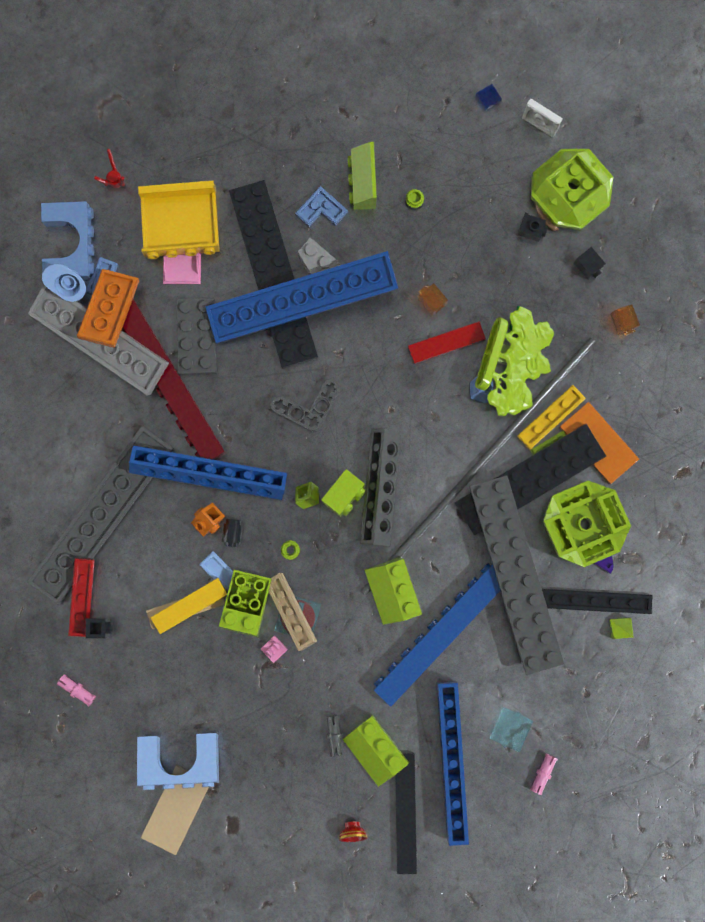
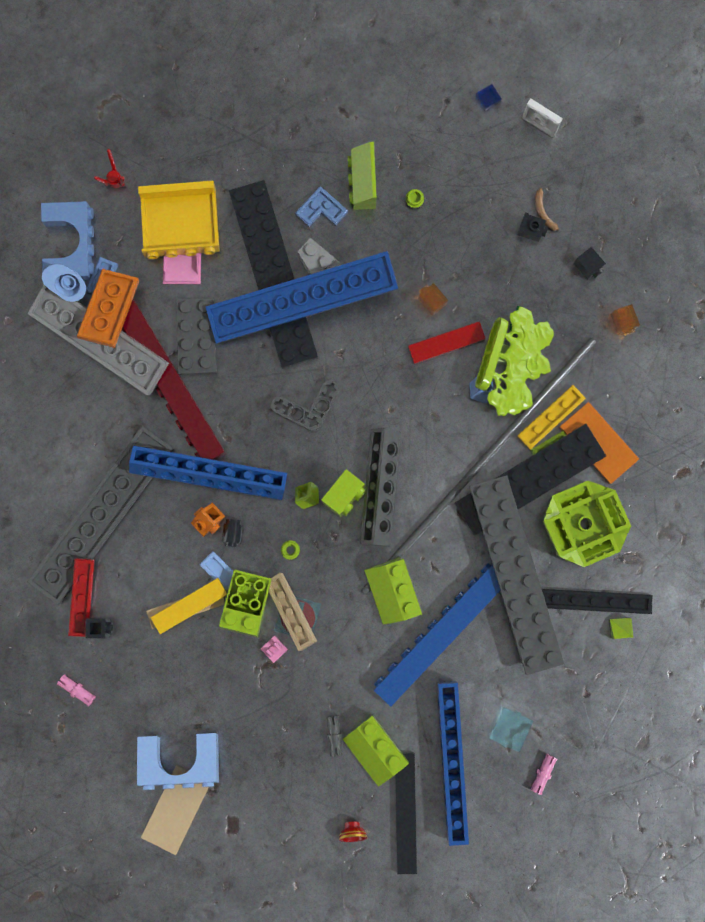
(570, 206): lime piece -> none
(606, 564): dark purple tile -> none

